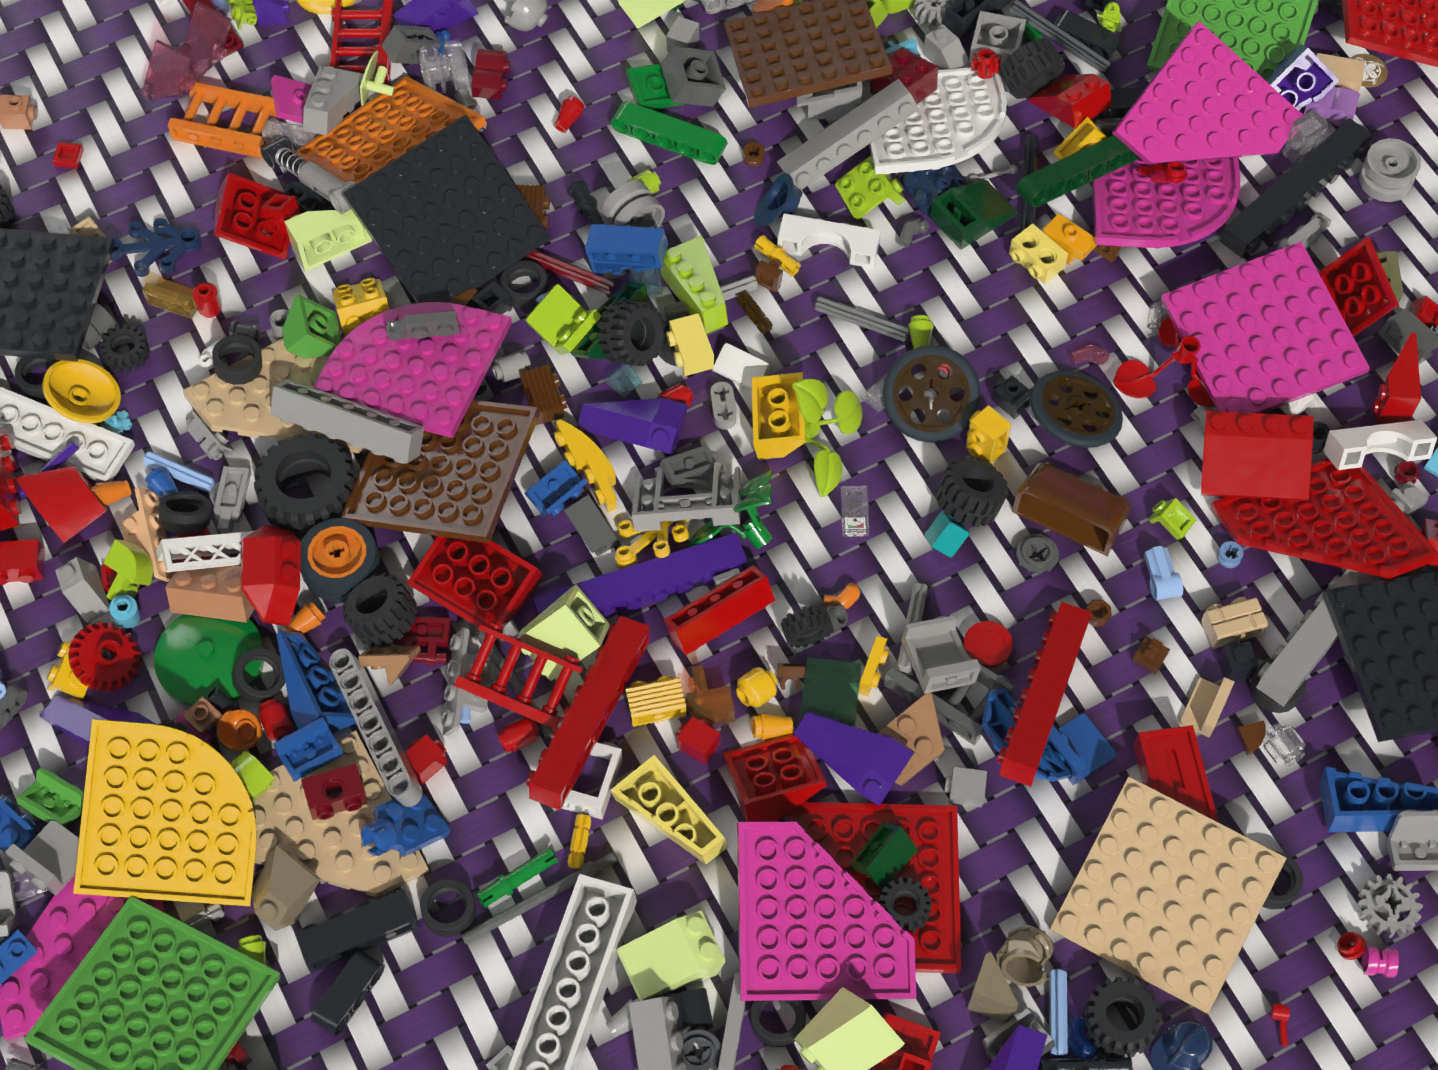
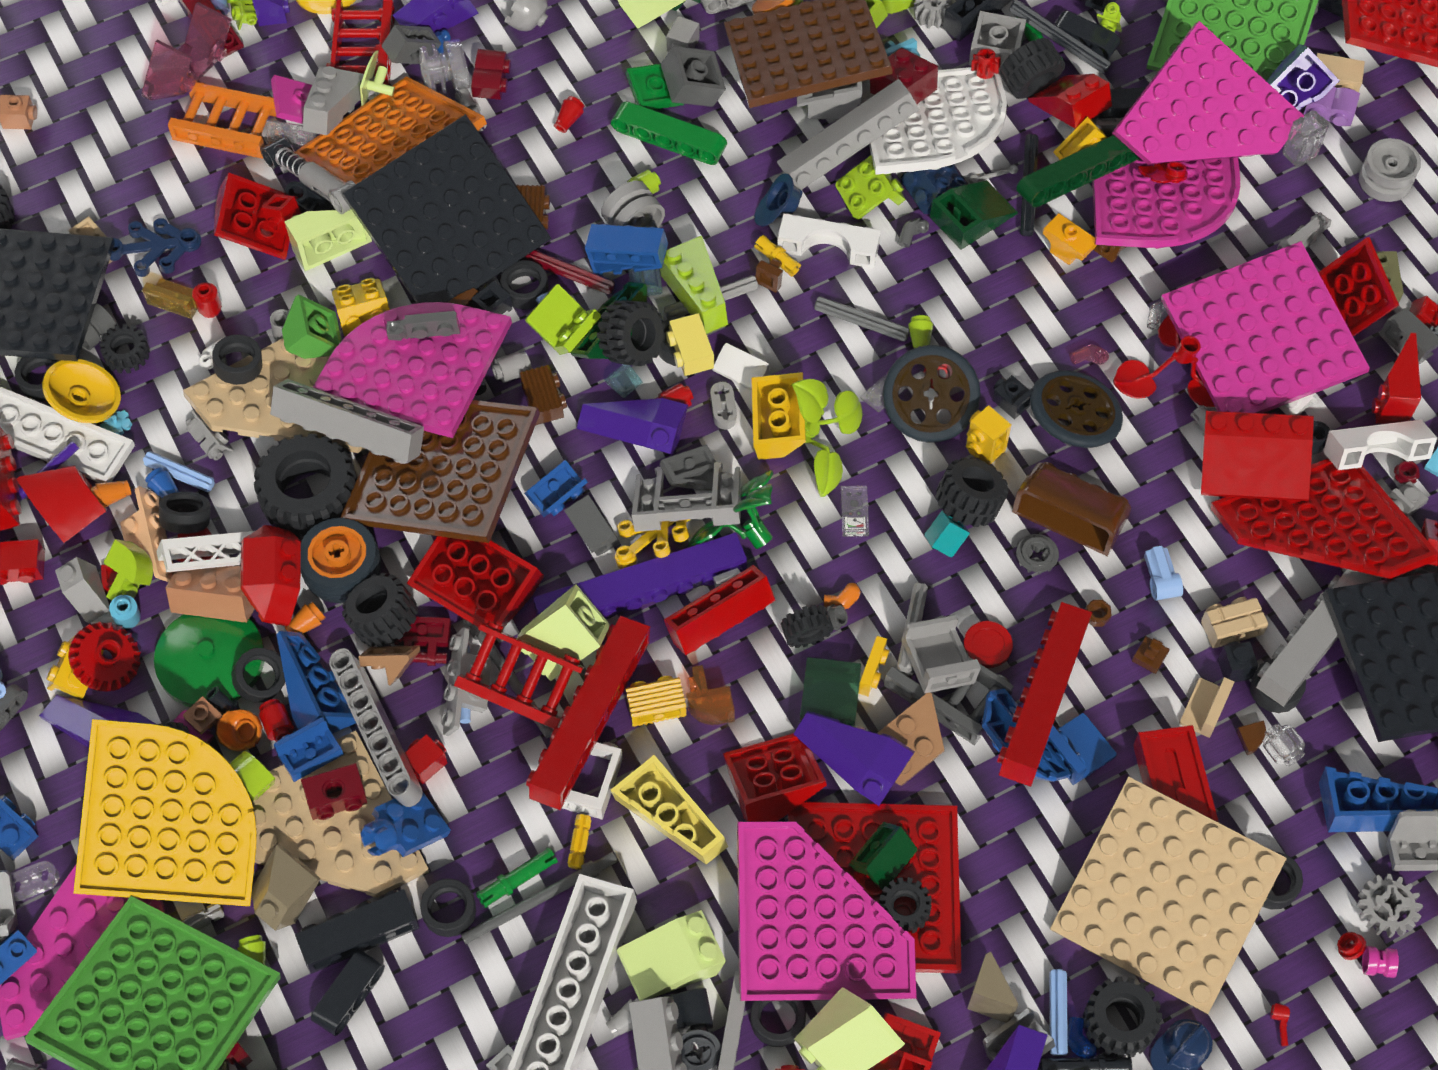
(48, 858): light grey bracket -> none
(52, 798): bright green bracket -> none
(68, 155): red tile -> none
(231, 497): light grey hinge -> none
(251, 331): dark grey bush -> none
(518, 734): red brick -> none
(585, 202): black pin -> none
(590, 460): yellow slope -> none
(698, 739): red brick -> none
(754, 147): reddish brown bush -> none
(754, 312): dark brown axle -> none
(756, 687): yellow head -> none
(769, 726): light orange cone -> none
(790, 671): reddish brown tile -> none
(945, 49): light grey slope -> none
(966, 786): light grey brick -> none
(1025, 956): dark tan helmet -> none
(1039, 250): light yellow brick -> none
(1173, 517): lime bracket -> none
(1229, 562): medium blue bush -> none
(1296, 188): black brick -> none
(1374, 70): pearl gold sticker -> none

